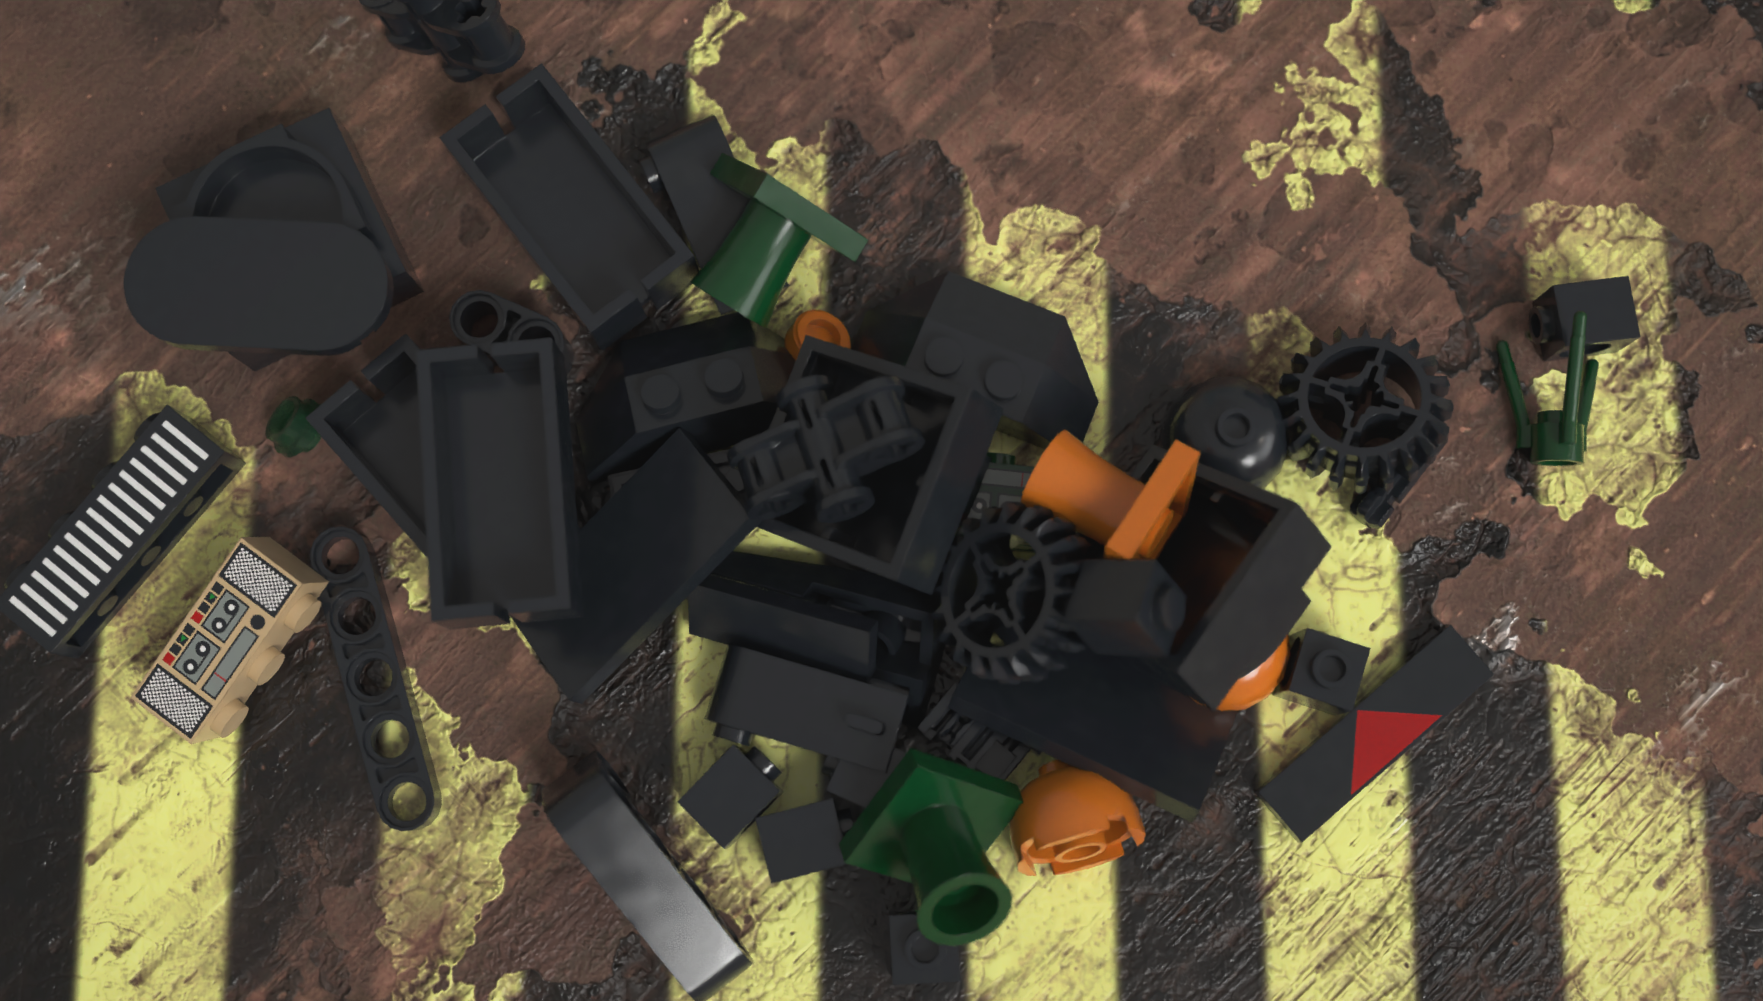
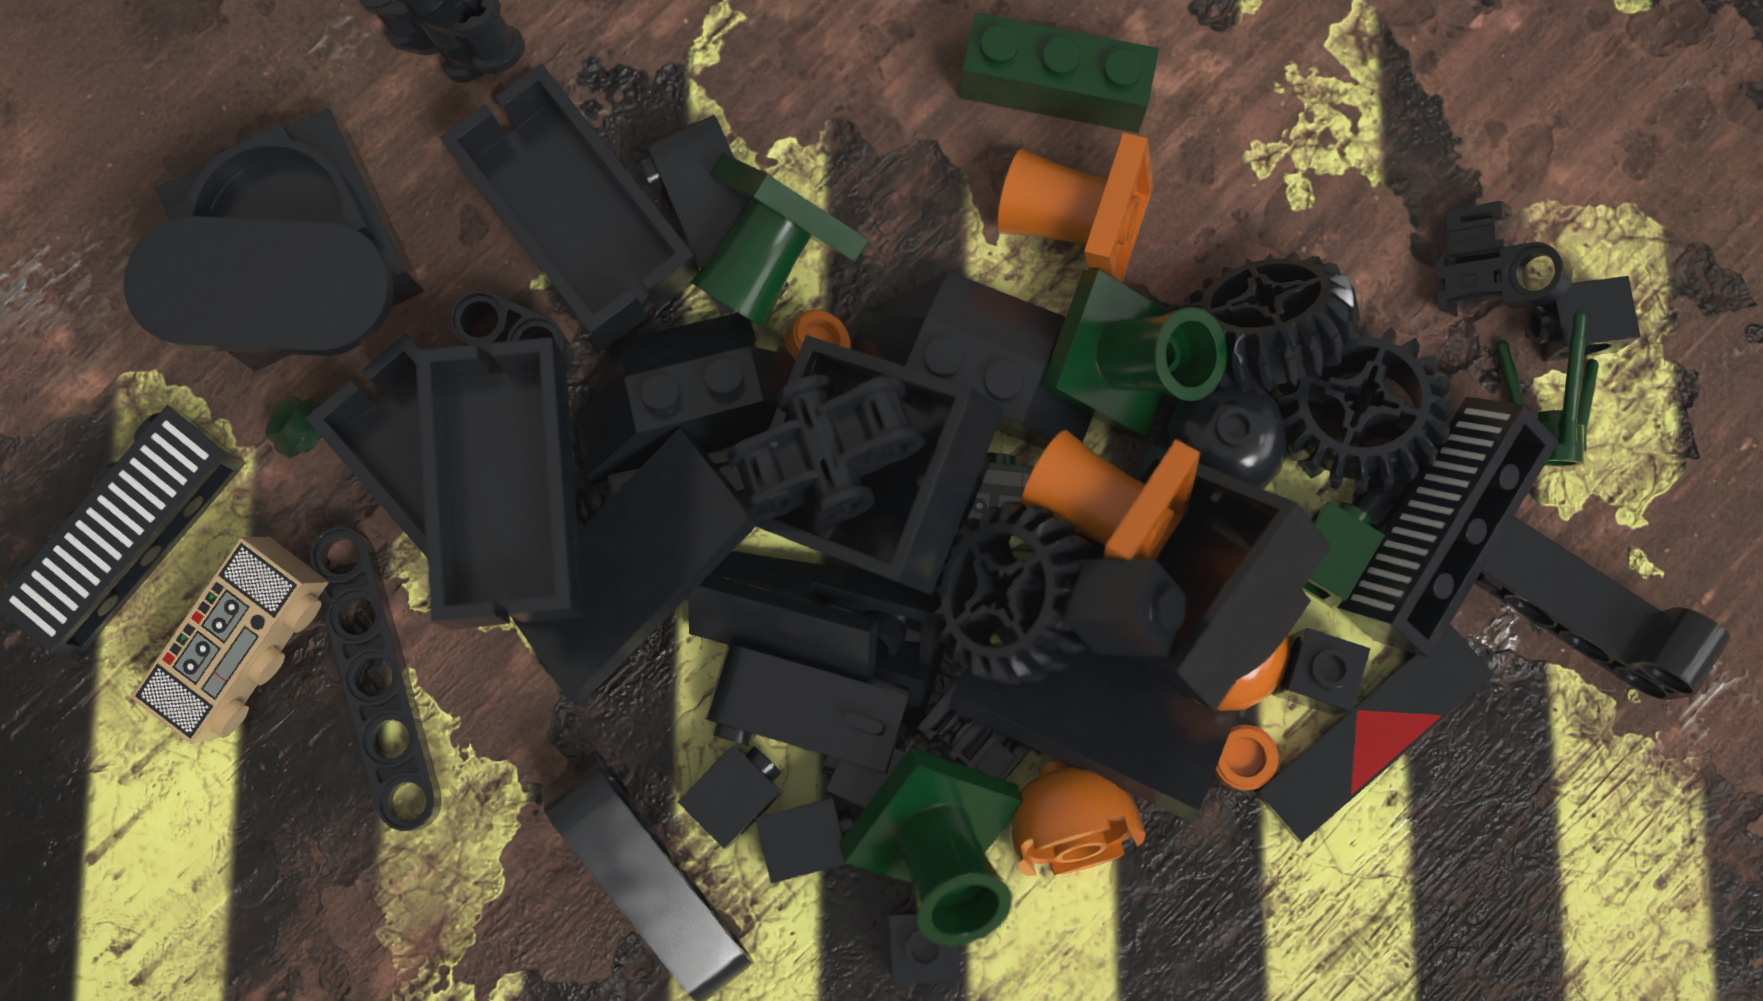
(1058, 72): none -> dark green brick
(1080, 207): none -> orange plant
(1128, 351): none -> dark green plant
(1247, 759): none -> orange tile
(1281, 319): none -> black gear
(1352, 548): none -> dark green brick
(1449, 525): none -> black brick
(1481, 256): none -> black piece
(1647, 648): none -> black beam

